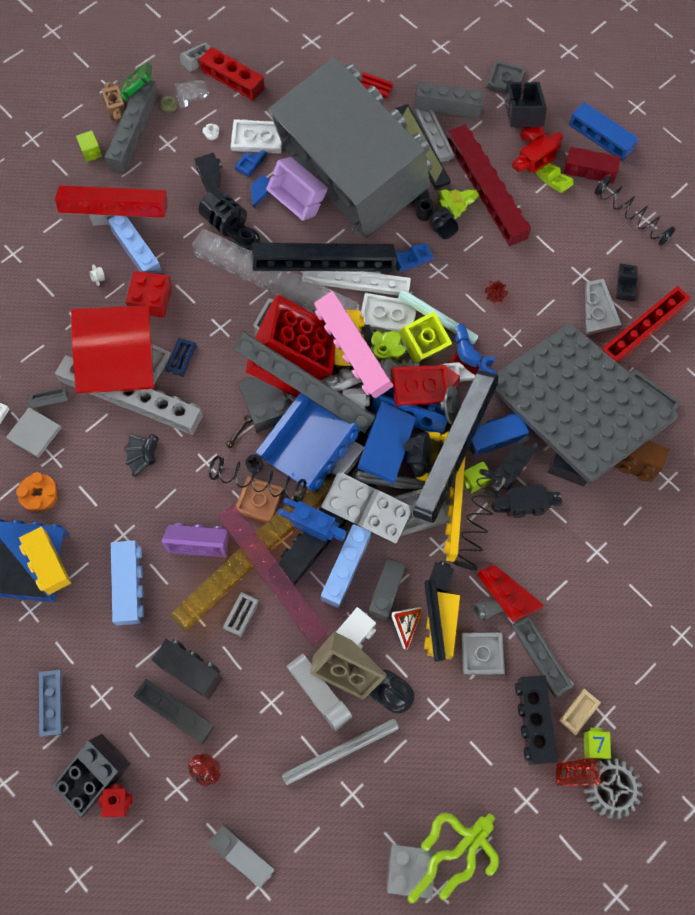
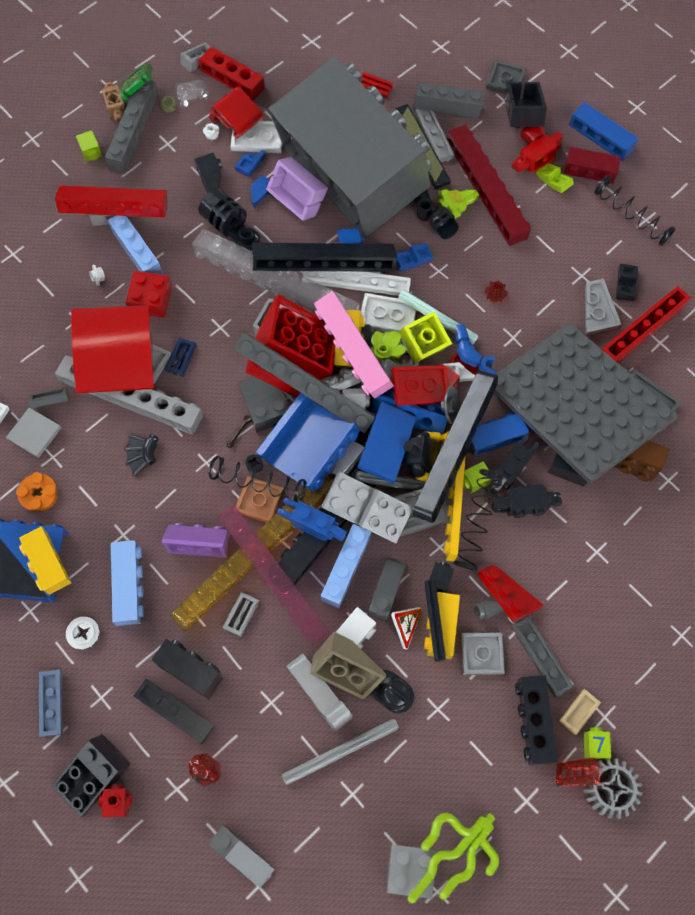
(73, 631): none -> white gear
(236, 111): none -> red piece
(350, 236): none -> blue brick

